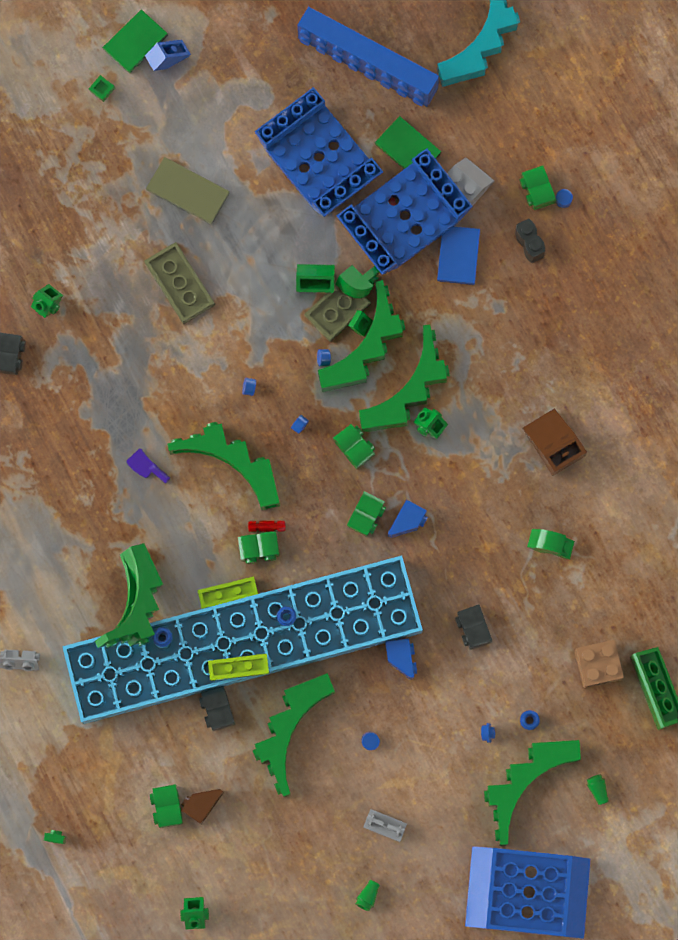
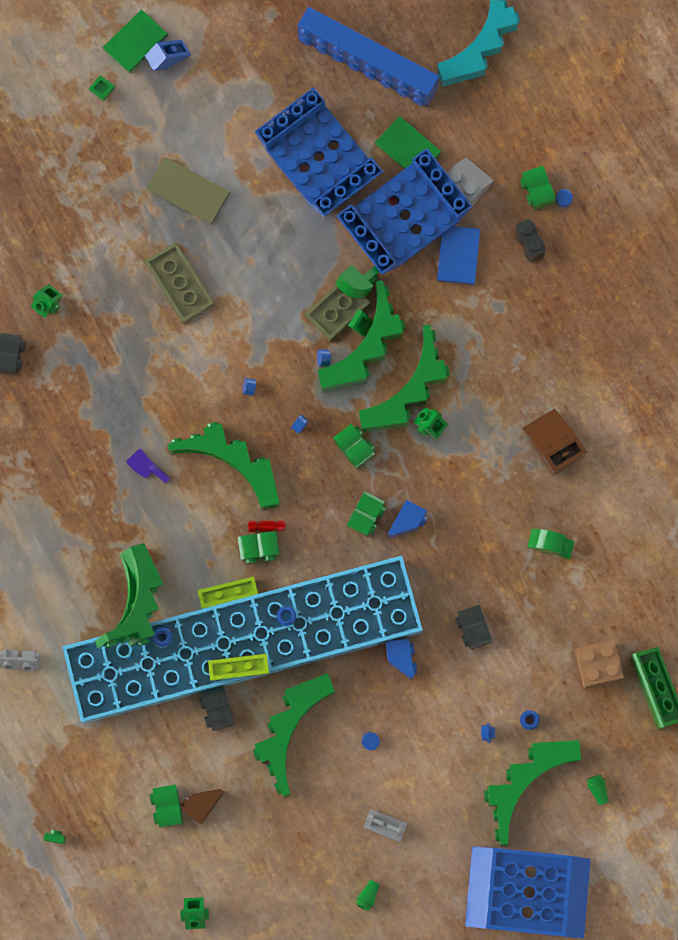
(315, 278): green brick -> none

